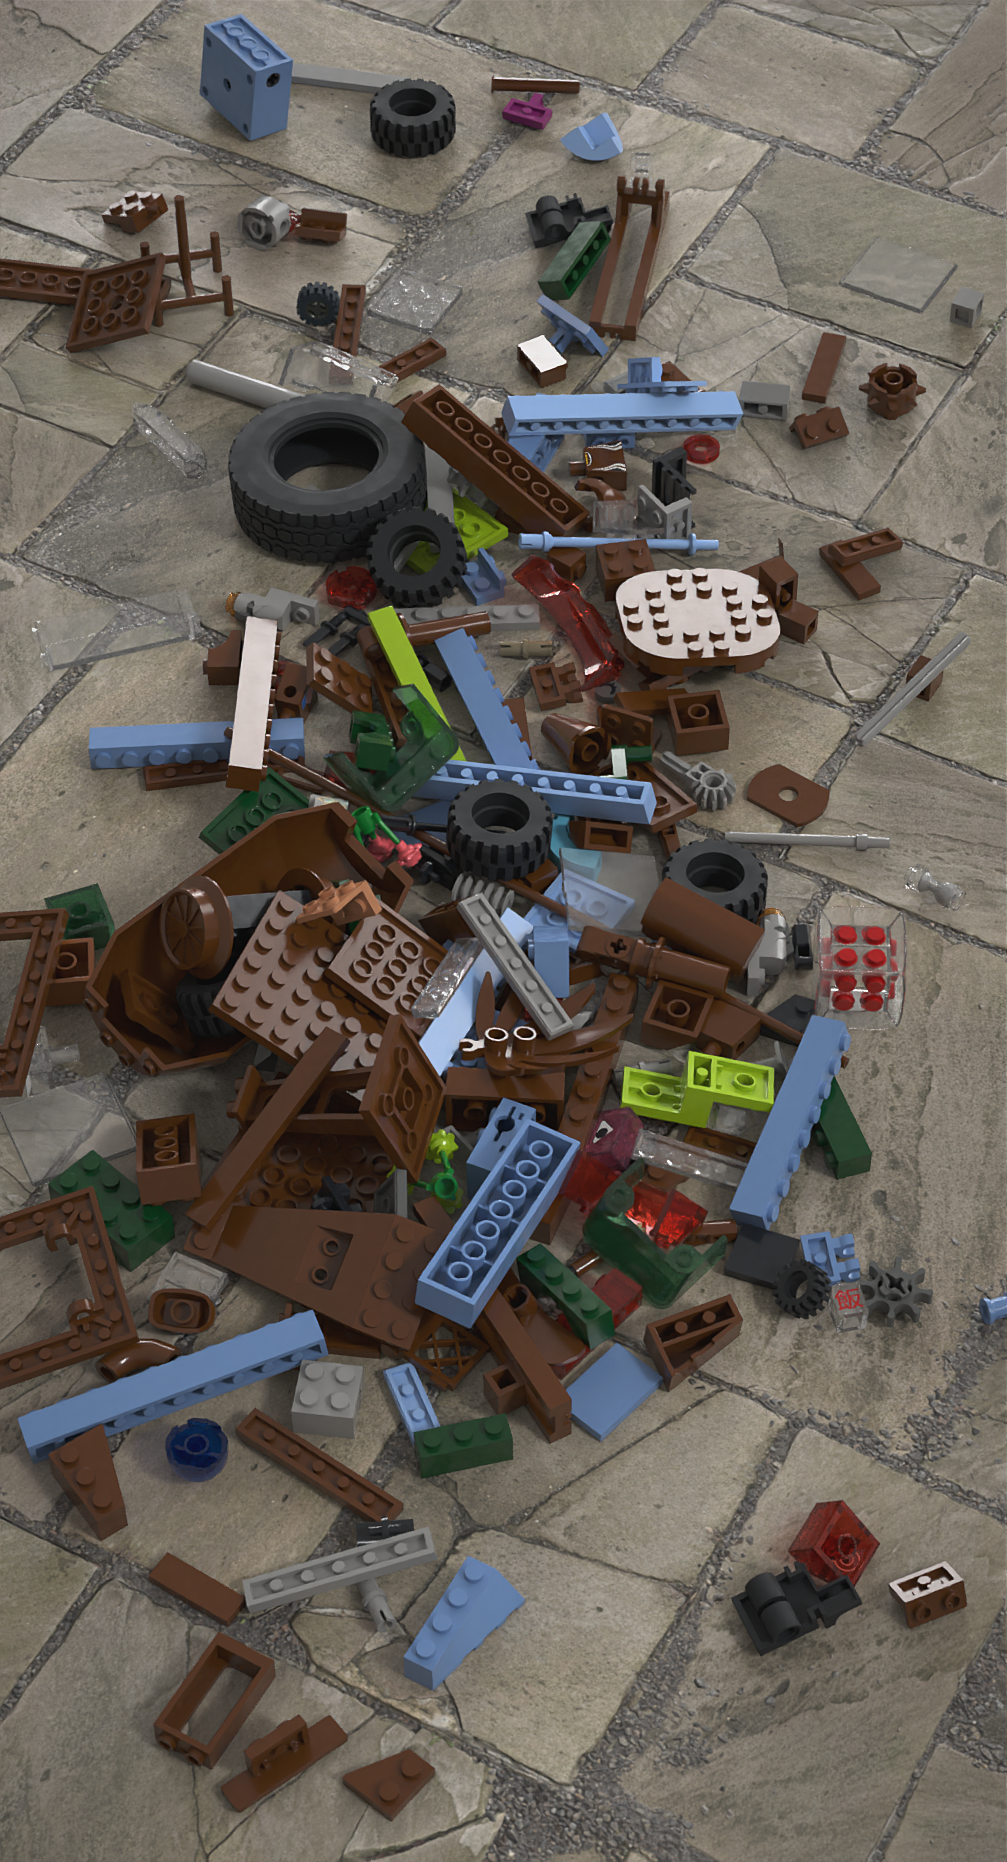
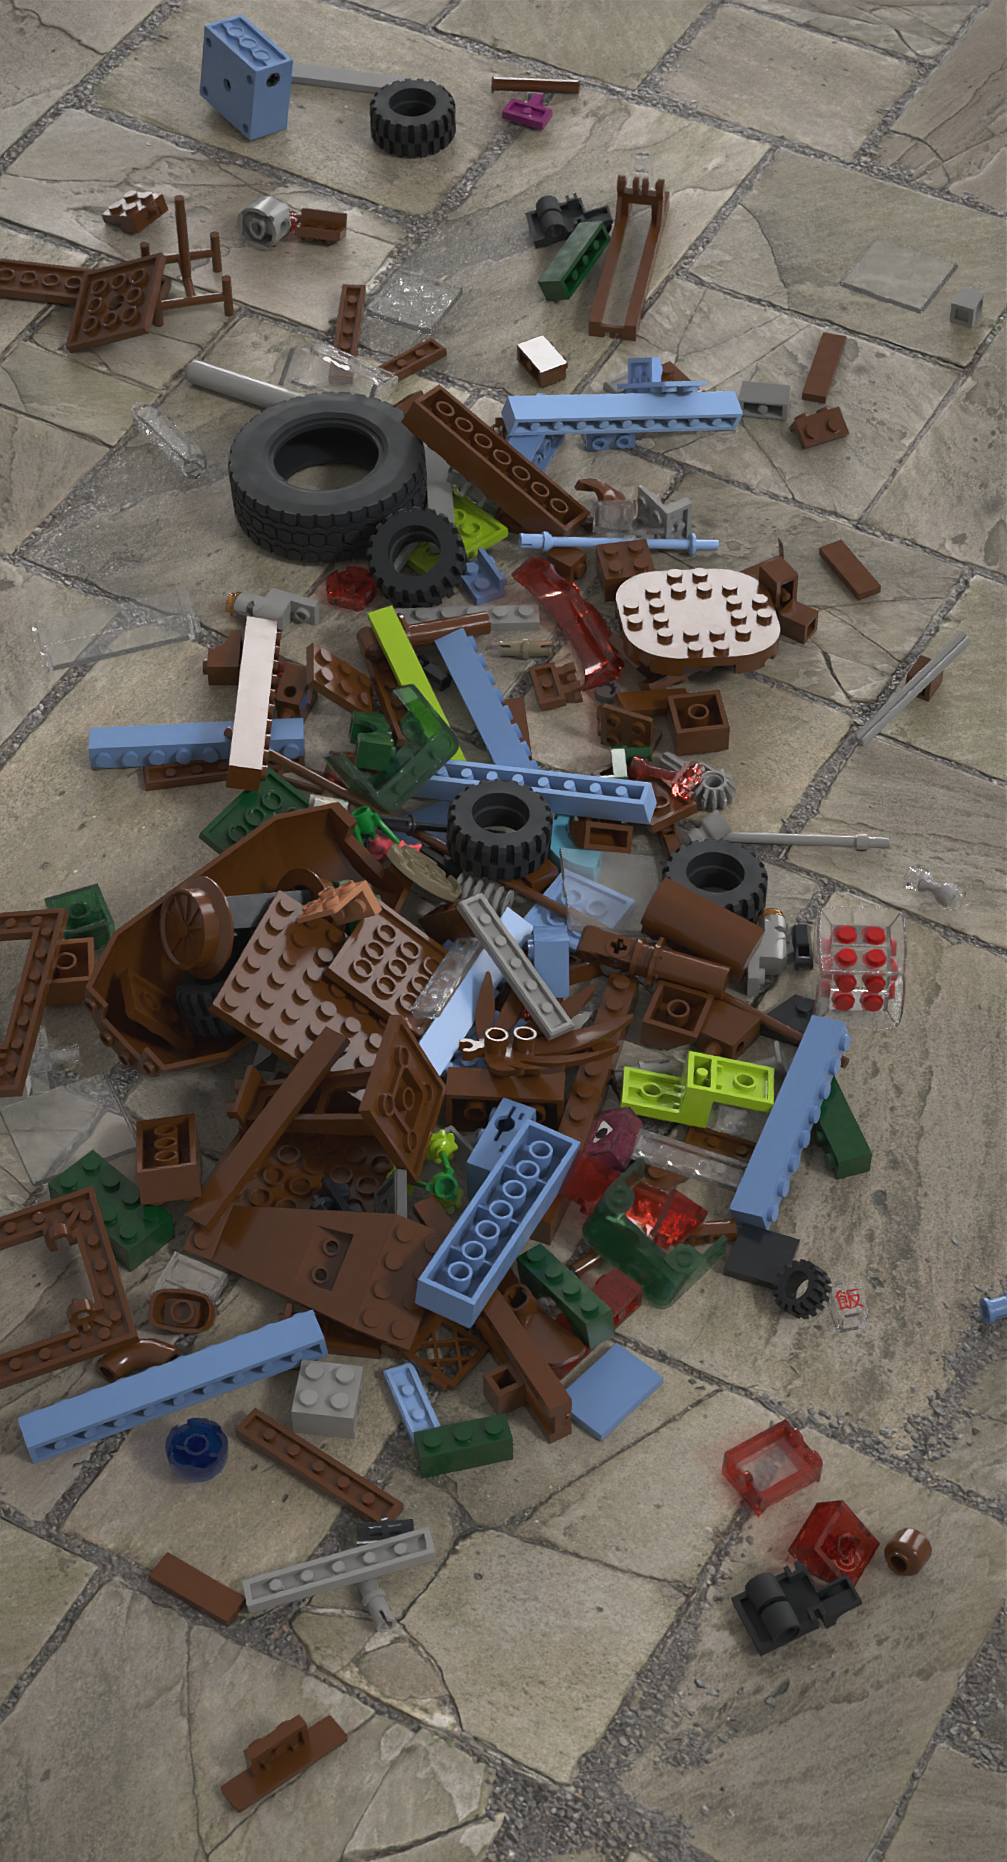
(90, 1481): reddish brown wedge -> none
(218, 1656): reddish brown piece -> none
(318, 304): black wheel -> none
(331, 628): black piece -> none
(390, 1782): reddish brown wing -> none
(424, 872): none -> dark tan tile
(464, 1616): medium blue wedge -> none
(569, 328): medium blue plate -> none
(576, 742): reddish brown cone -> none
(595, 139): light blue brick -> none
(603, 463): reddish brown torso -> none
(669, 478): black plate -> none
(679, 780): none -> clear red bar
(691, 1338): reddish brown wedge -> none
(705, 441): clear red piece -> none
(711, 827): none -> light grey piece
(771, 1466): none -> clear red window
(806, 808): reddish brown piece -> none
(821, 1251): medium blue plate -> none
(865, 547): reddish brown tile -> none
(892, 390): reddish brown brick -> none
(895, 1291): dark grey gear -> none
(907, 1552): none -> reddish brown head
(929, 1594): reddish brown bracket -> none

